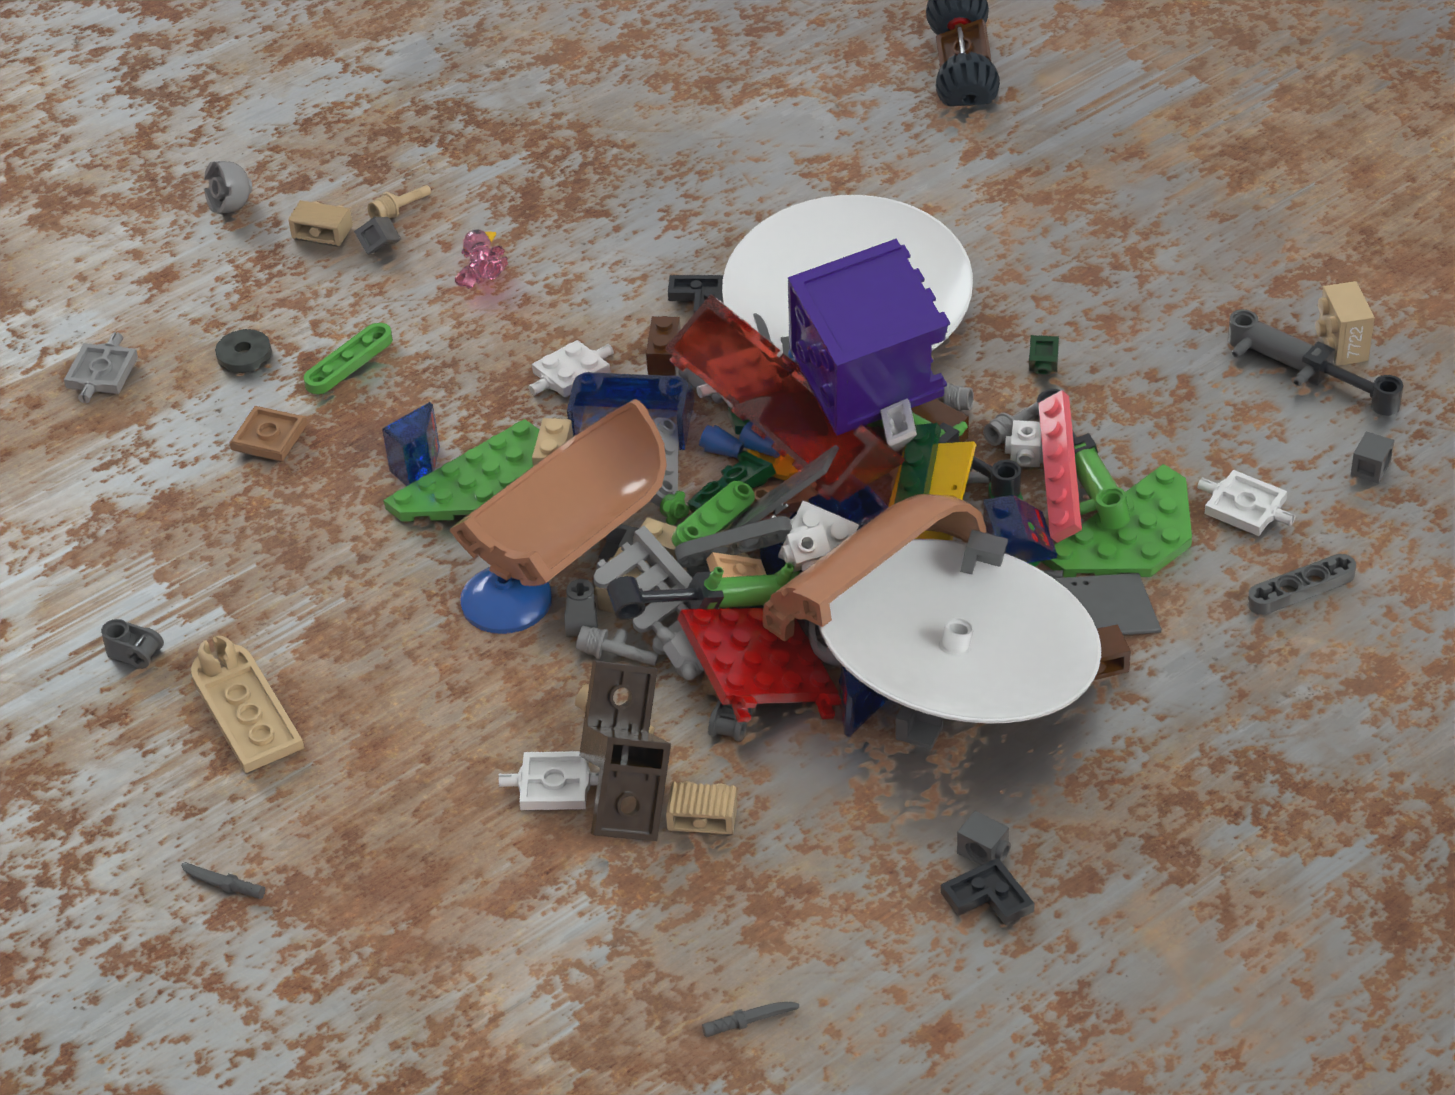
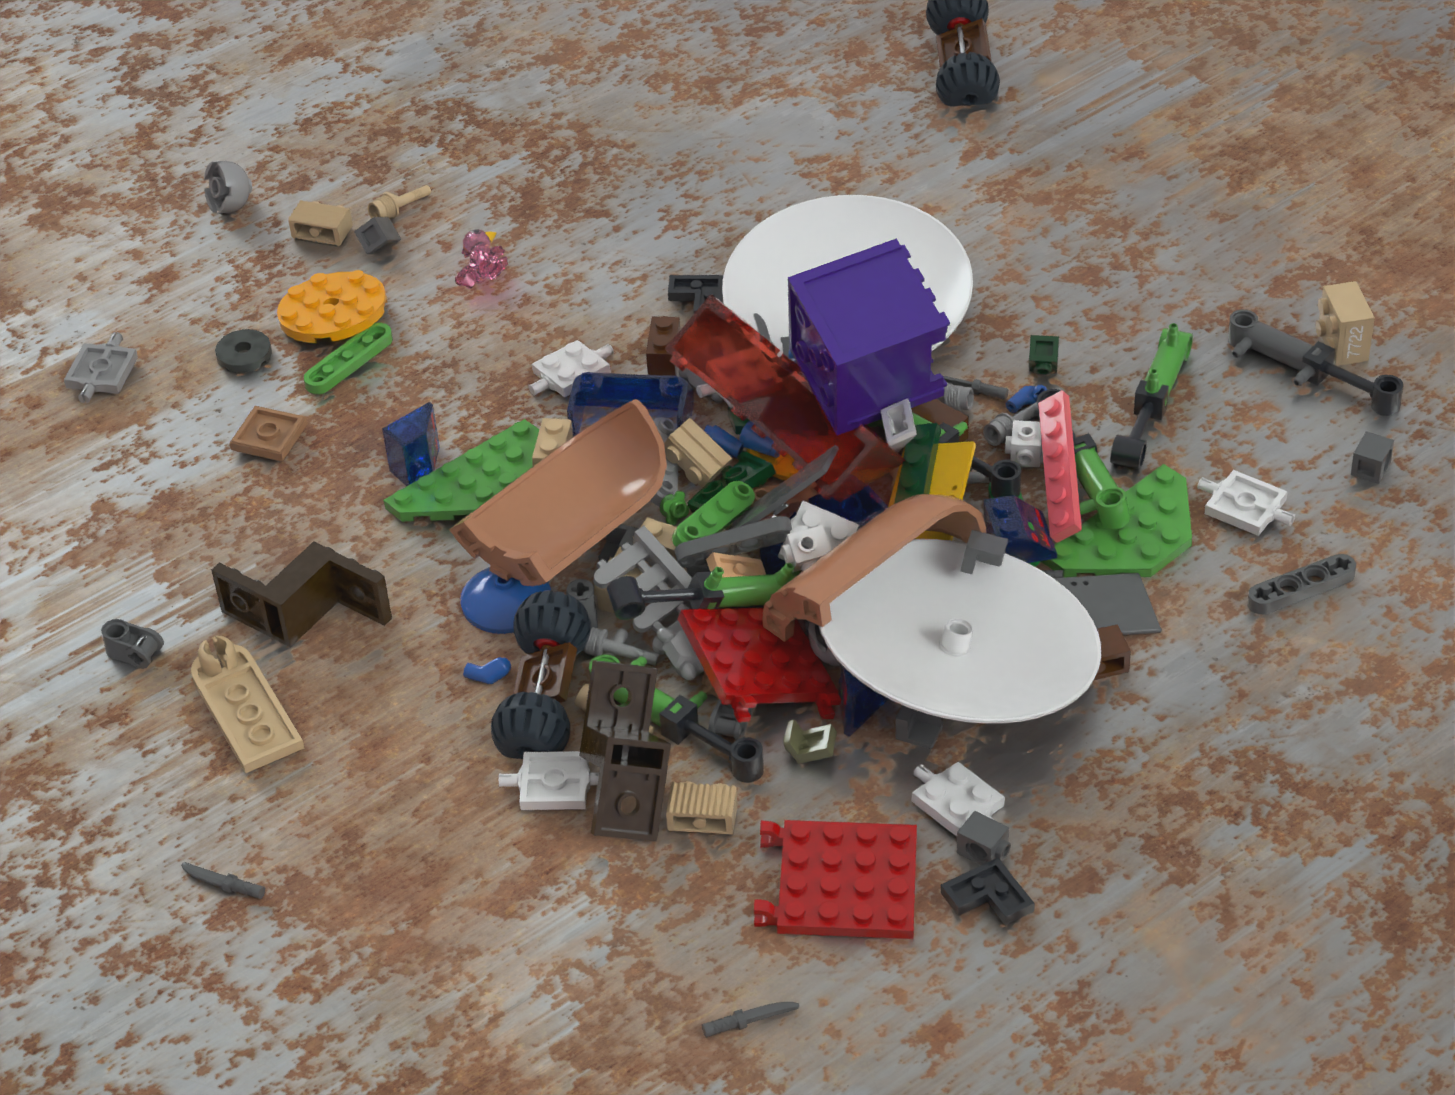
(302, 593): none -> dark brown bracket
(332, 306): none -> light orange plate
(489, 672): none -> blue arm
(552, 633): none -> black plate
(680, 718): none -> black piece
(696, 453): none -> tan brick
(810, 743): none -> olive bracket
(842, 879): none -> red plate
(954, 796): none -> white plate
(979, 387): none -> dark grey piece
(1025, 396): none -> blue arm
(1152, 395): none -> piece

